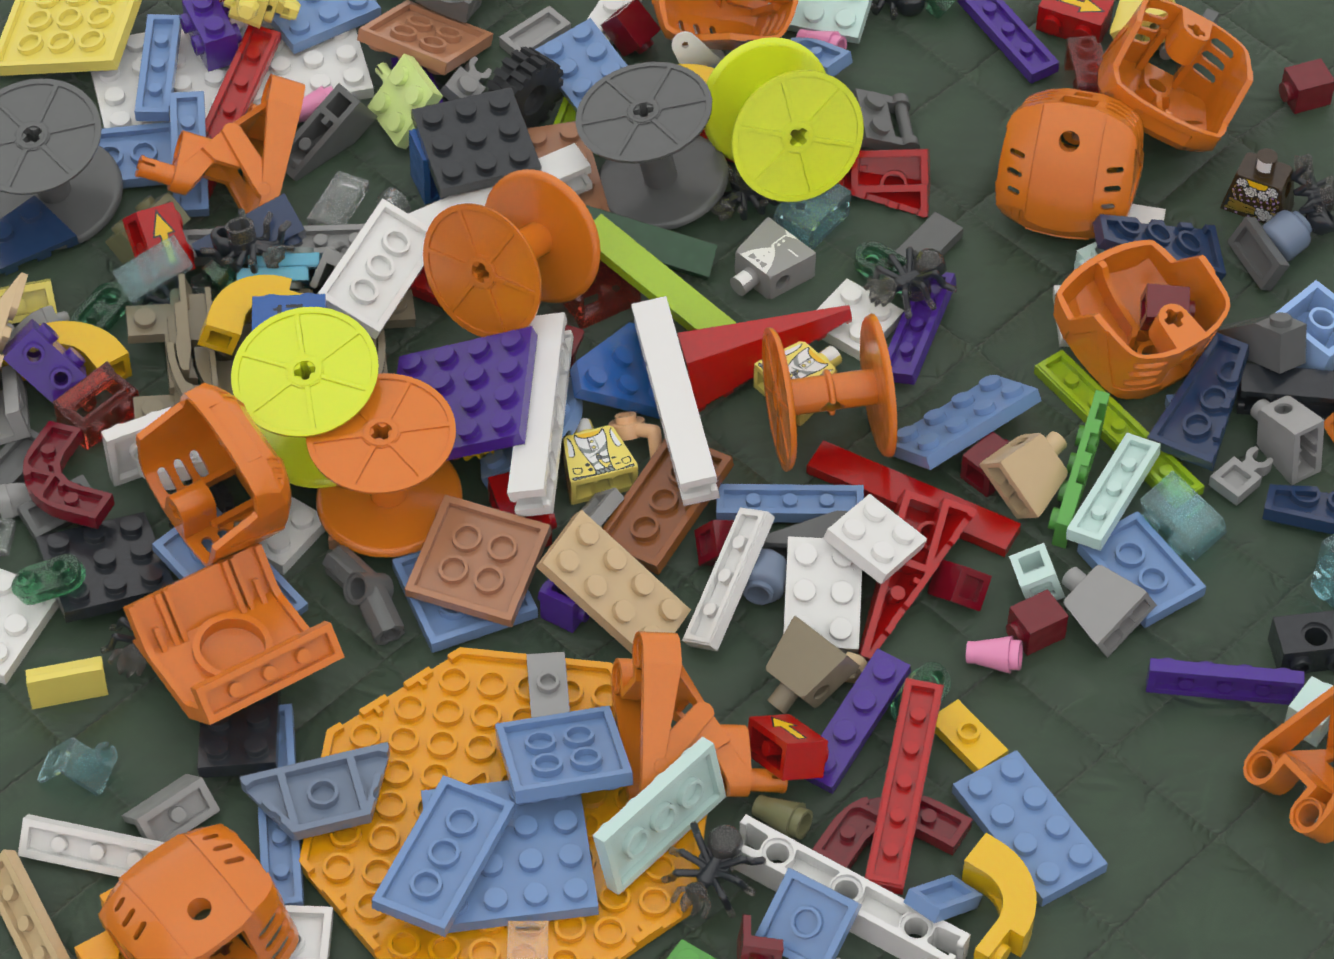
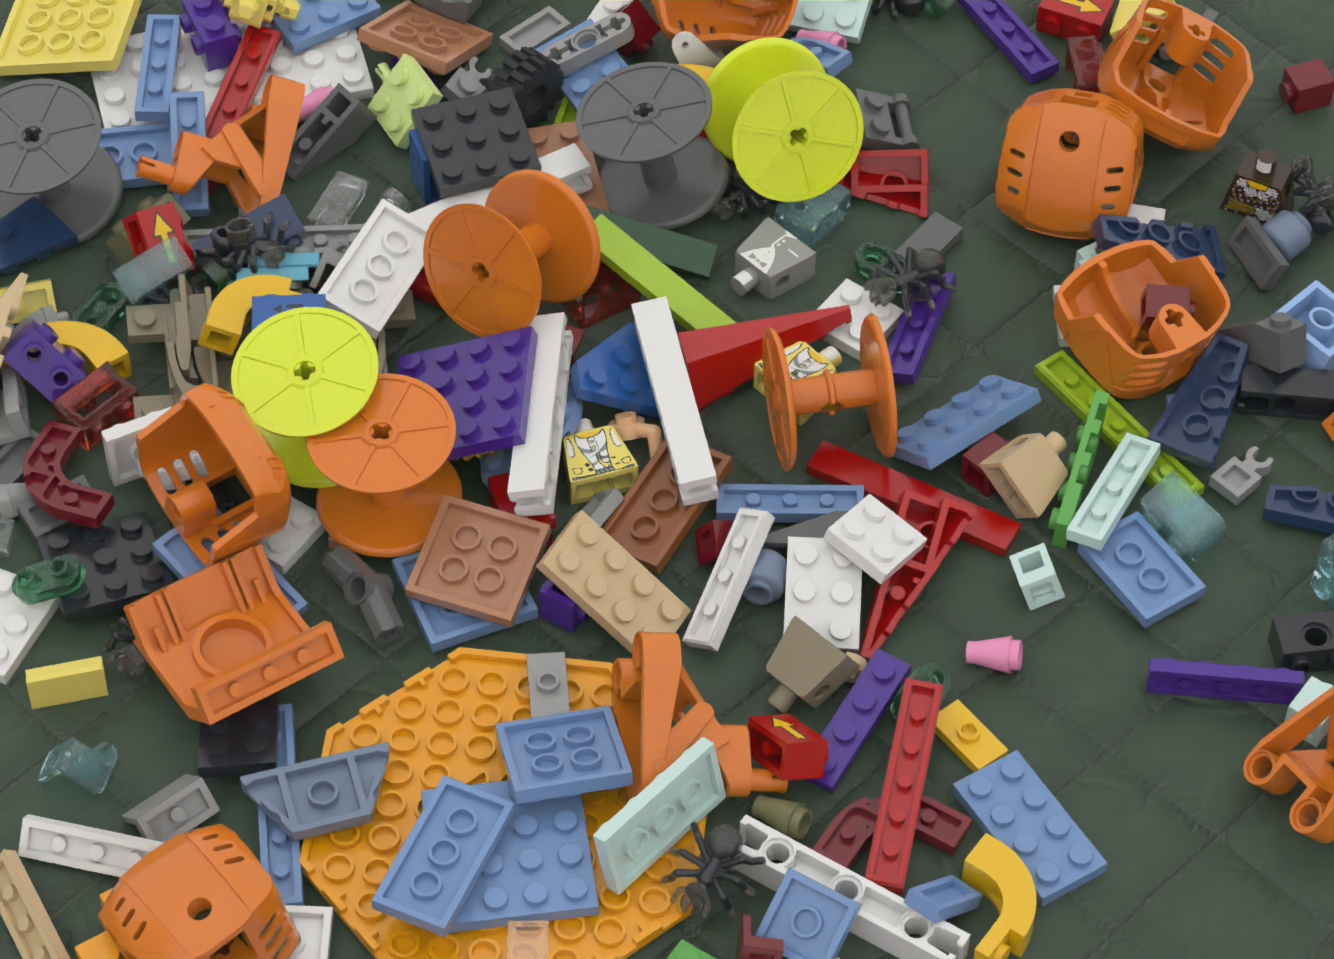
(593, 32): none -> light grey beam
(959, 585): dark red panel -> none
(1037, 622): dark red brick -> none
(1106, 605): light grey torso -> none
(1290, 437): light grey torso -> none

